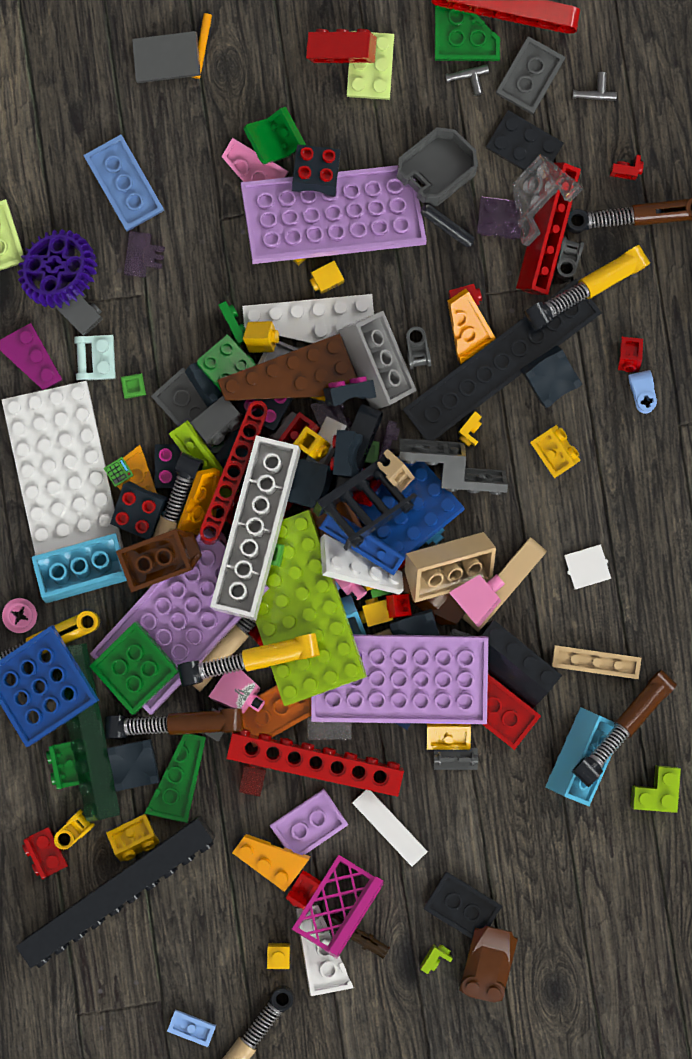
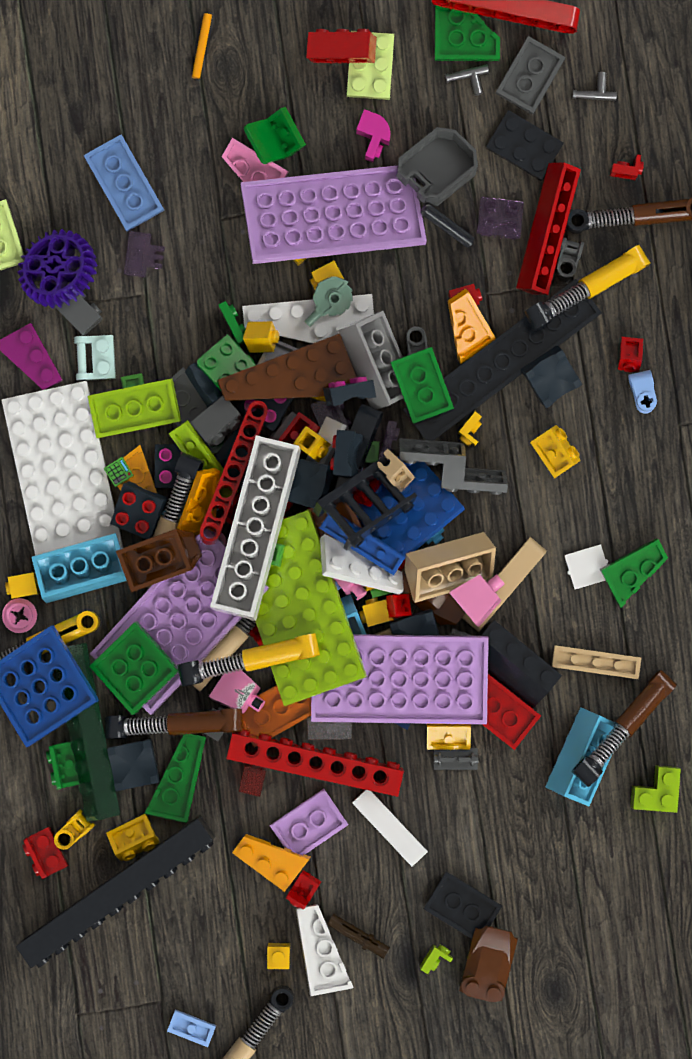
(22, 585): none -> yellow brick
(134, 408): none -> lime plate
(166, 57): dark grey tile -> none
(316, 169): black brick -> none
(330, 297): none -> sand green piece
(355, 914): dark pink fence -> none
(375, 128): none -> dark pink brick
(422, 385): none -> green plate
(535, 188): clear wing -> none
(633, 569): none -> green wing

